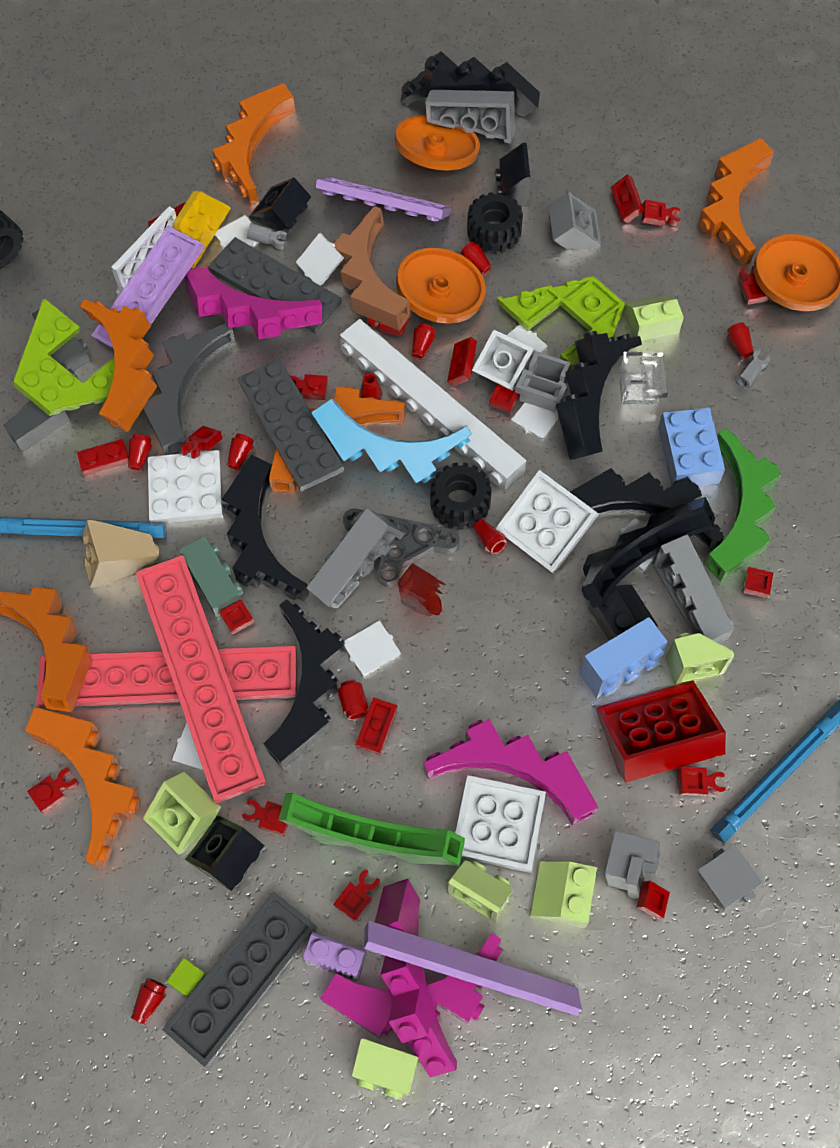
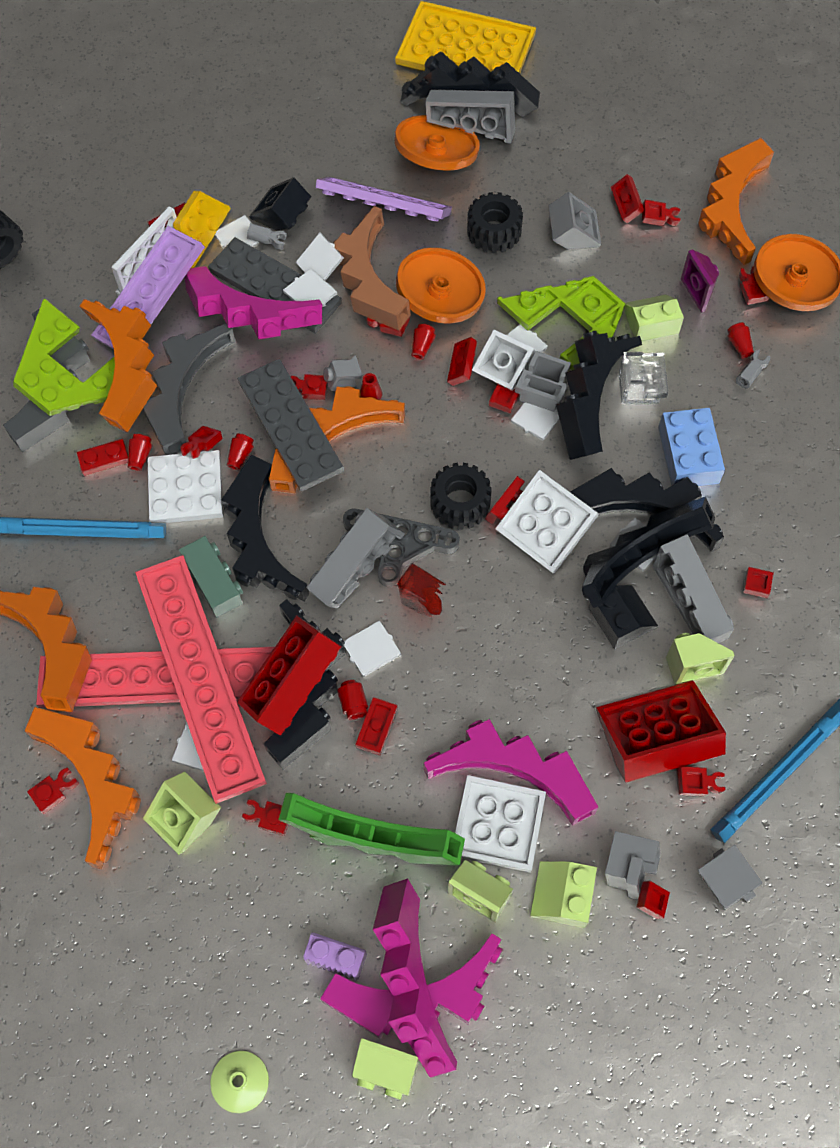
(115, 552): tan slope -> none
(148, 1000): red cone -> none
(186, 977): lime tile -> none
(225, 852): black slope -> none
(236, 617): red plate -> none
(239, 979): dark grey plate -> none
(242, 137): orange arch -> none
(250, 1092): none -> yellowish green dish
(288, 675): none -> red brick
(310, 287): none -> white piece
(342, 373): none -> light grey window
(351, 437): medium azure arch -> none
(354, 899): red plate -> none
(432, 403): white brick -> none
(463, 36): none -> yellow plate
(471, 968): lavender tile -> none
(476, 255): red cone -> none
(490, 537): red cone -> none
(511, 494): none -> red plate
(514, 175): black slope -> none
(623, 658): light blue brick -> none
(699, 278): none -> magenta slope
(753, 509): bright green arch -> none

